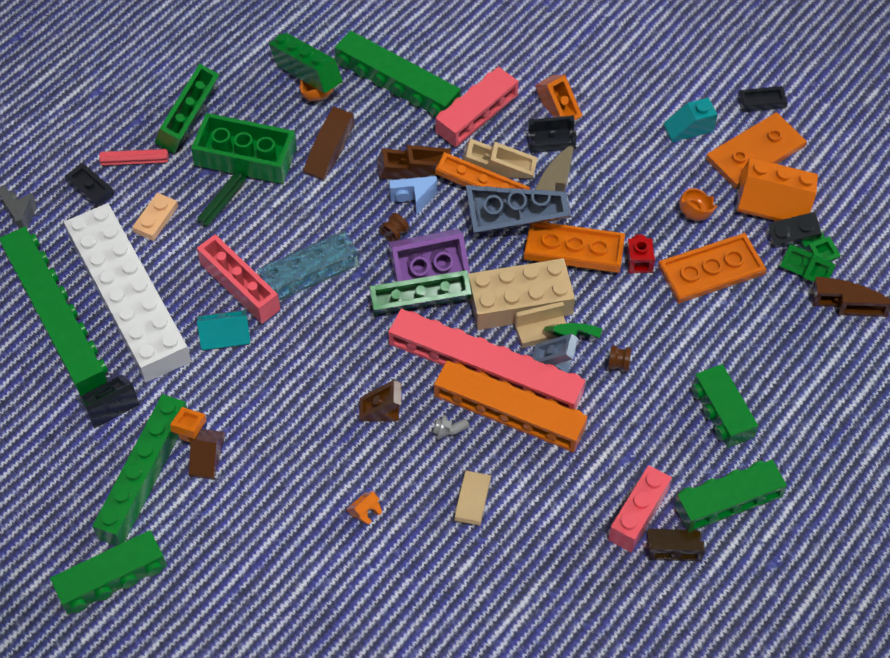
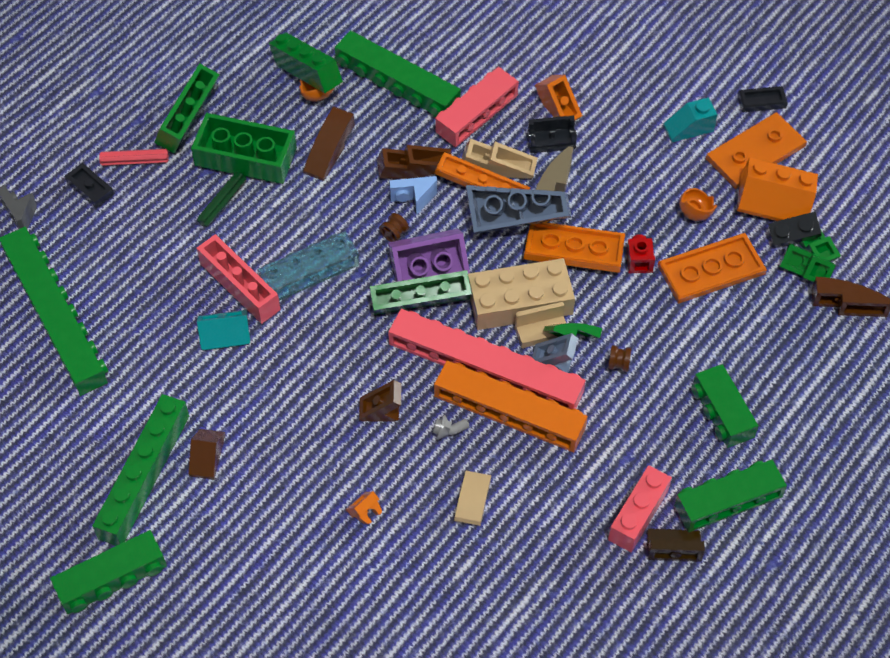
(108, 401): black slope -> none
(127, 292): white brick -> none
(155, 216): light nougat plate -> none
(187, 424): orange tile -> none

